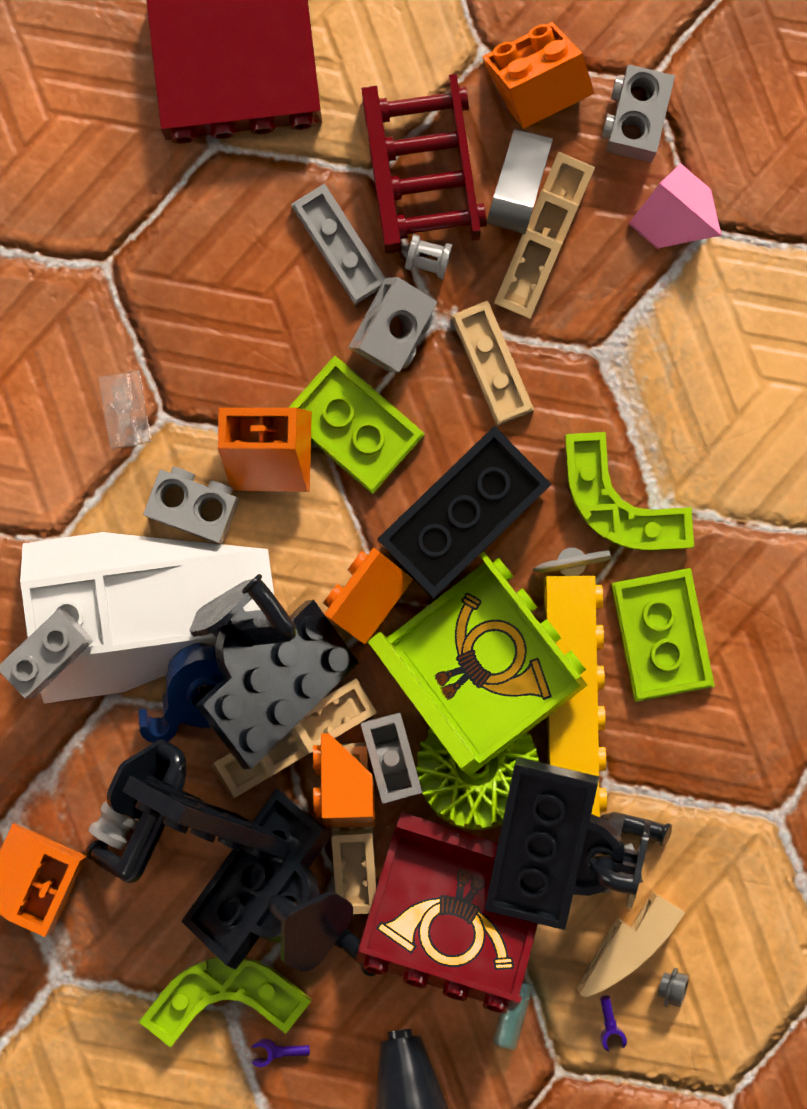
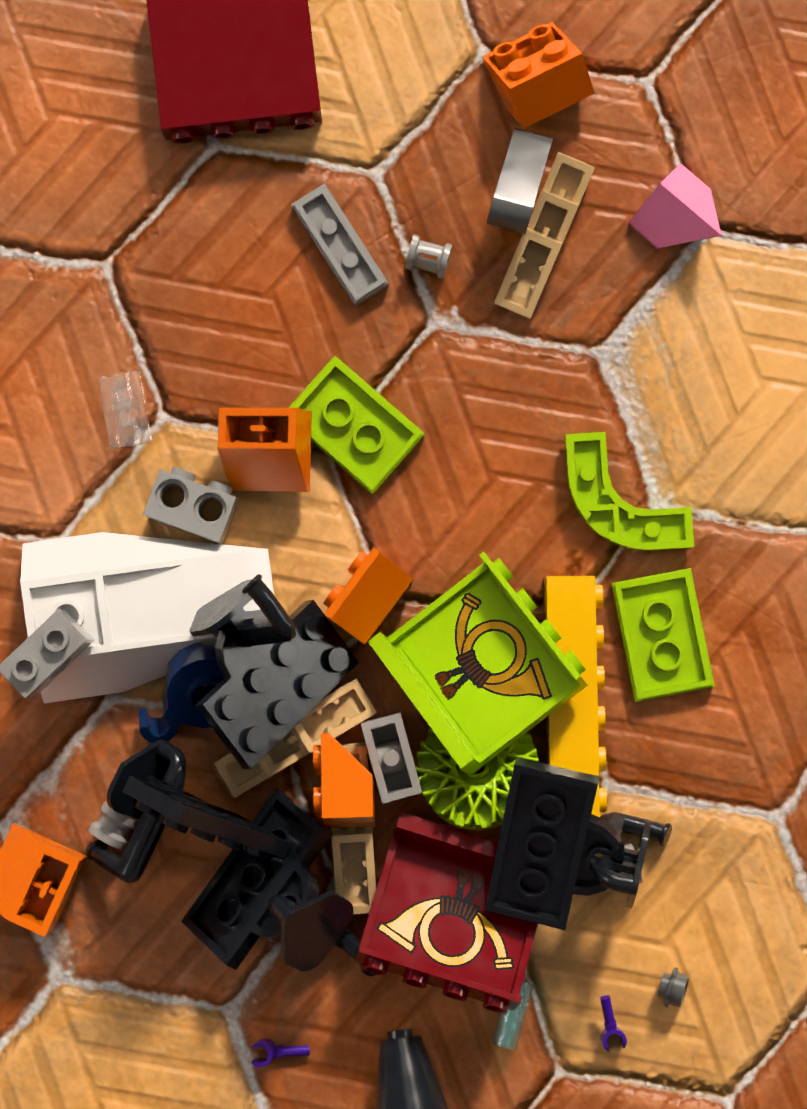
(214, 981): lime plate -> none
(374, 337): light grey brick -> none
(386, 149): dark red fence -> none
(463, 512): black brick -> none
(492, 363): tan tile -> none
(572, 562): light grey piece -> none
(630, 946): tan slope -> none
(645, 115): light grey brick -> none

